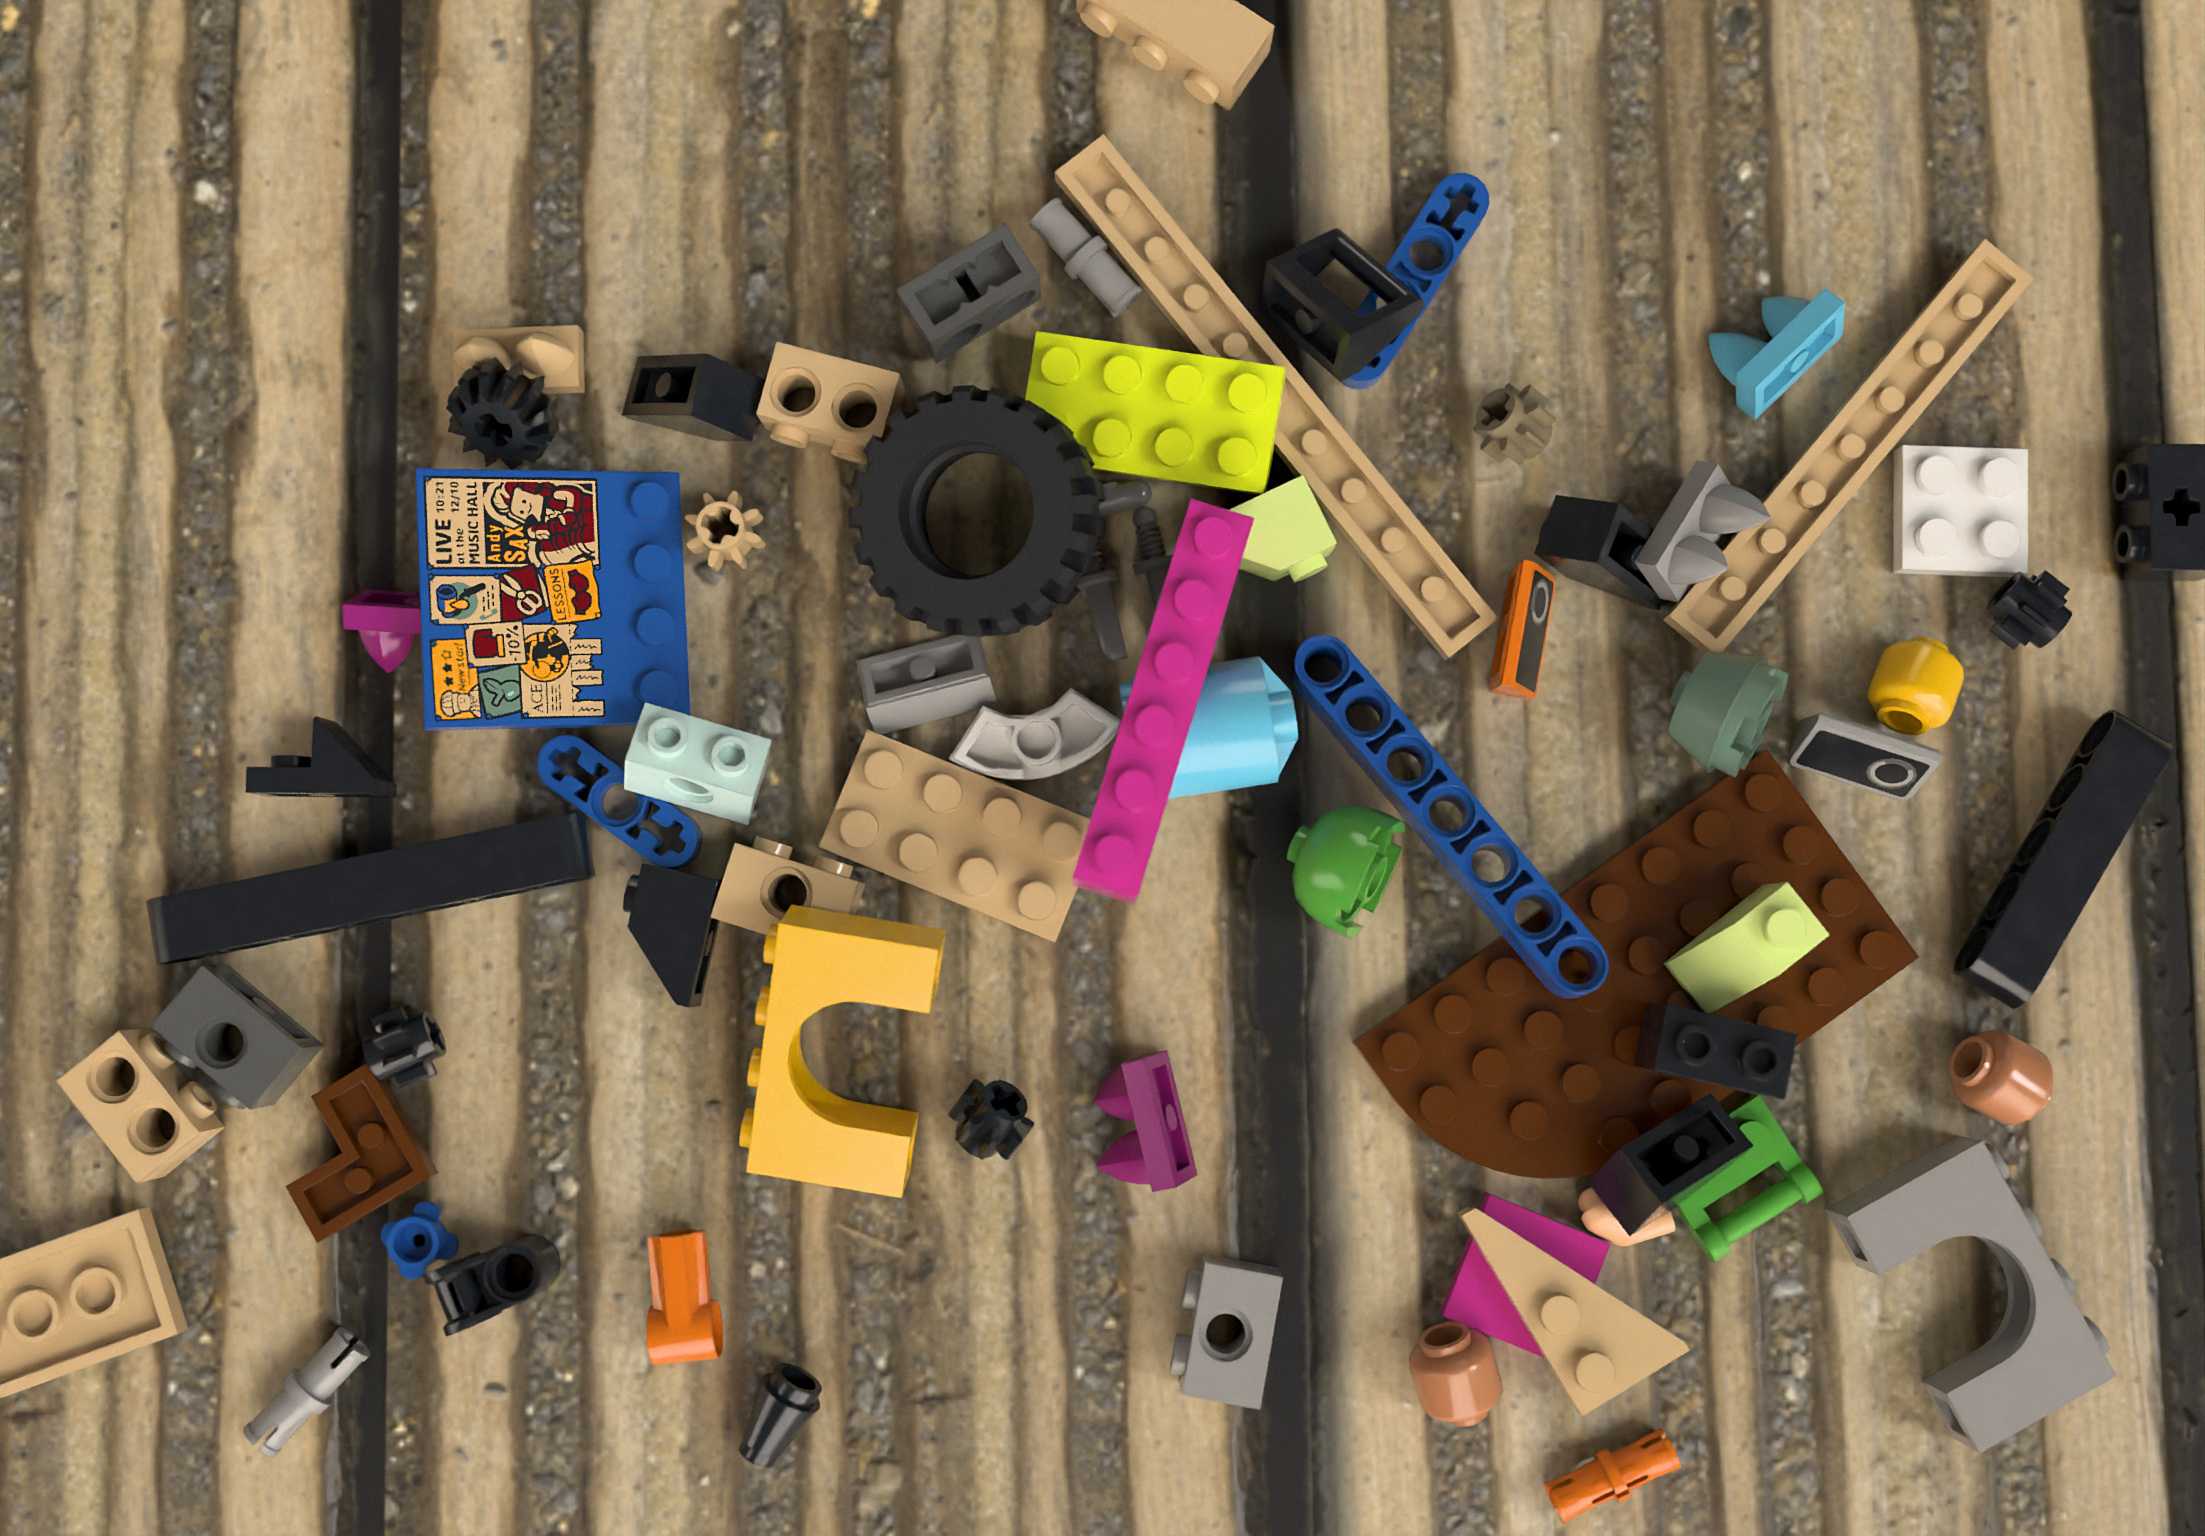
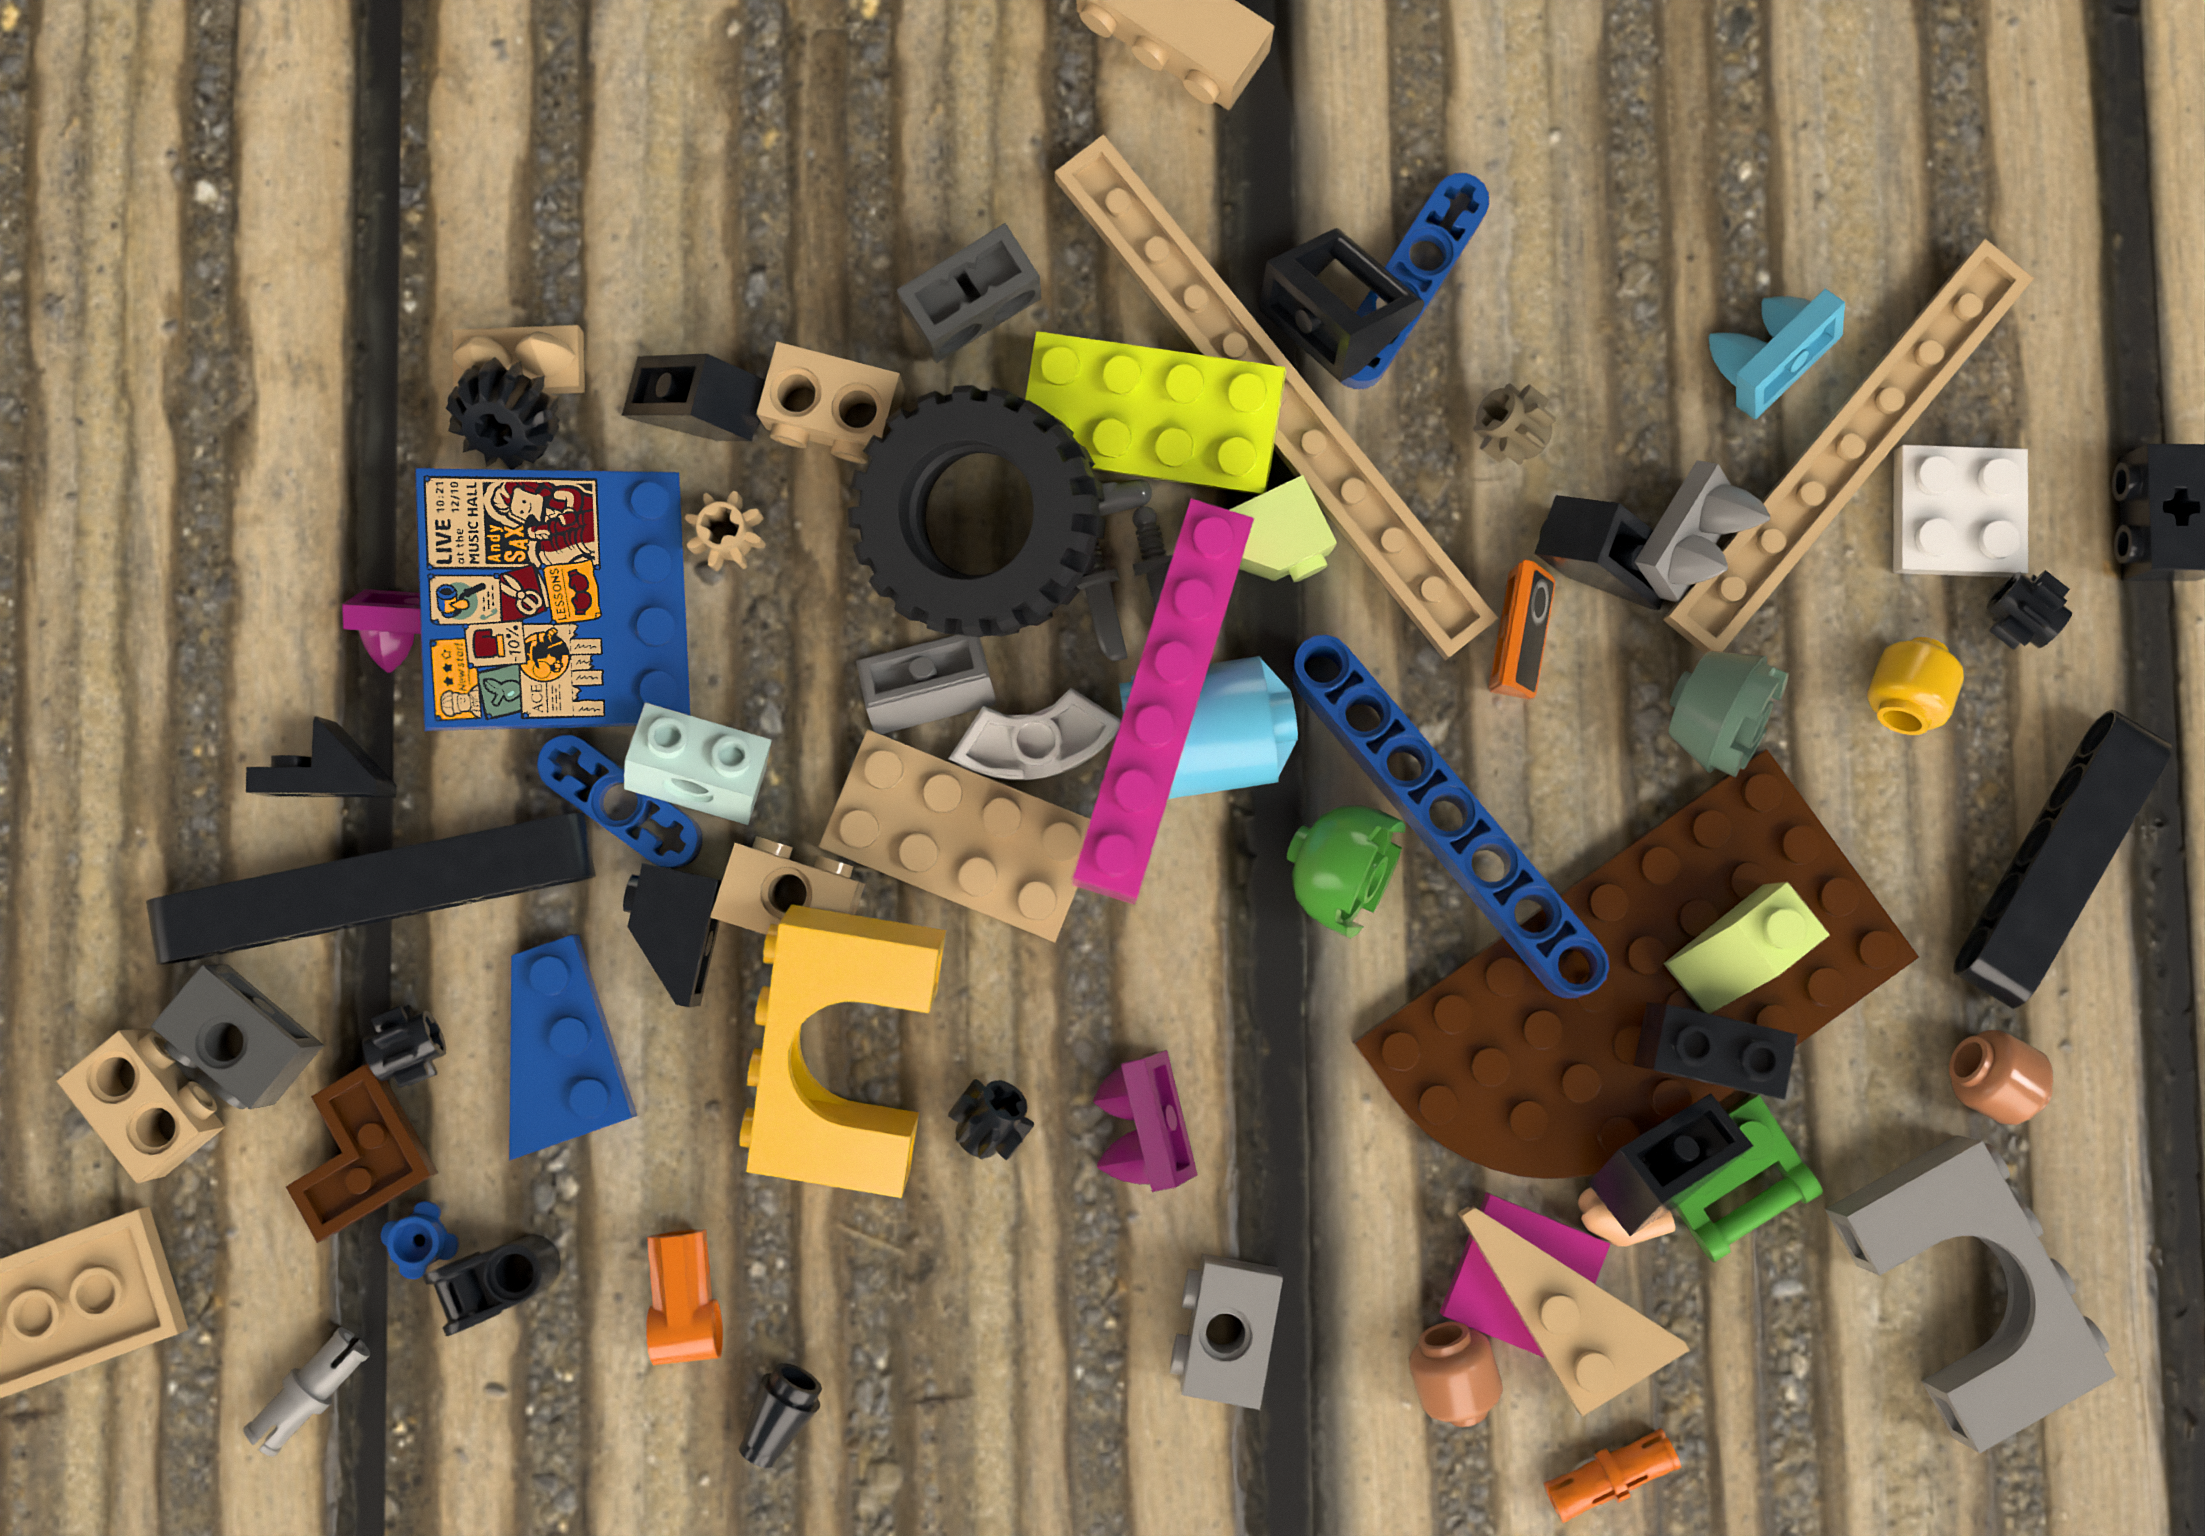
(561, 1051): none -> blue wing
(1085, 257): light grey pin -> none
(1862, 756): slope -> none

